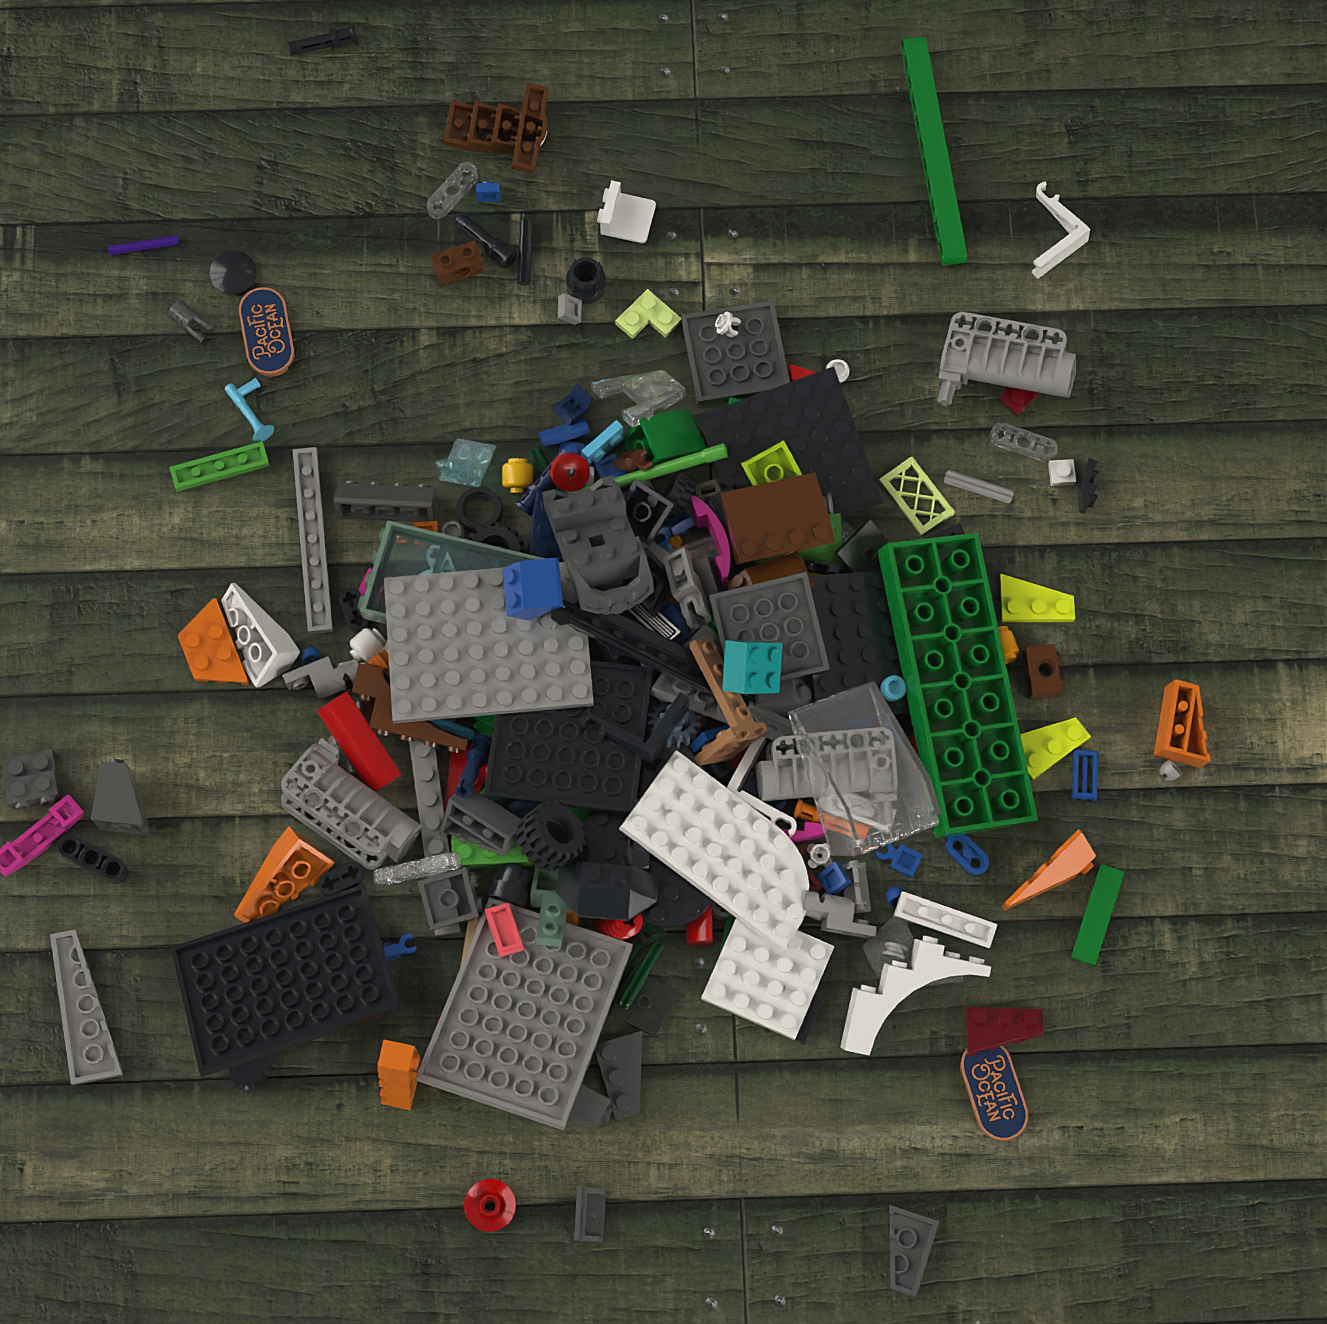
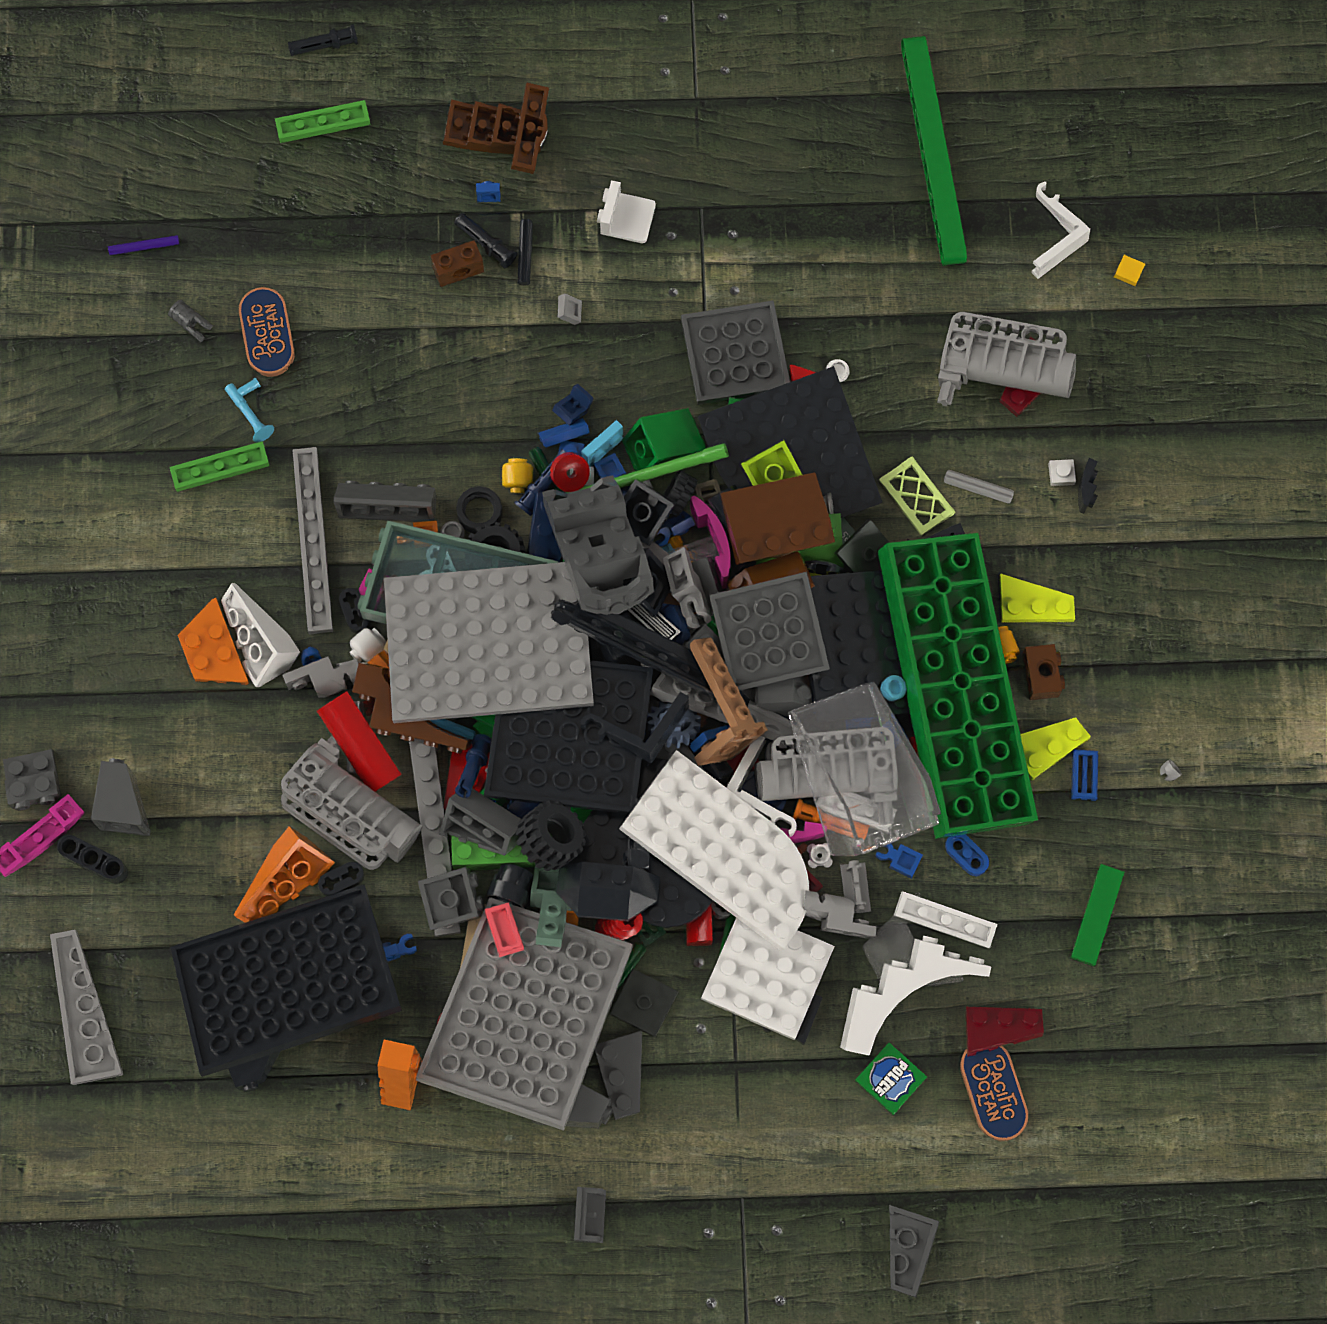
(233, 272): black dish -> none
(322, 121): none -> bright green plate
(417, 869): clear beam -> none
(453, 180): clear beam -> none
(466, 463): clear light blue hinge -> none
(486, 1191): red dish -> none
(532, 588): blue slope -> none
(586, 291): black piece -> none
(632, 460): copper plate -> none
(640, 974): dark green axle -> none
(647, 389): clear wing -> none
(648, 310): yellowish green plate -> none
(724, 323): white plate -> none
(752, 666): teal brick -> none
(834, 878): blue plate -> none
(890, 1078): none -> tile
(893, 895): blue hinge -> none
(895, 951): light grey bush -> none
(1037, 454): clear beam -> none
(1068, 861): orange wedge -> none
(1129, 270): none -> yellow tile
(1181, 726): orange wedge -> none

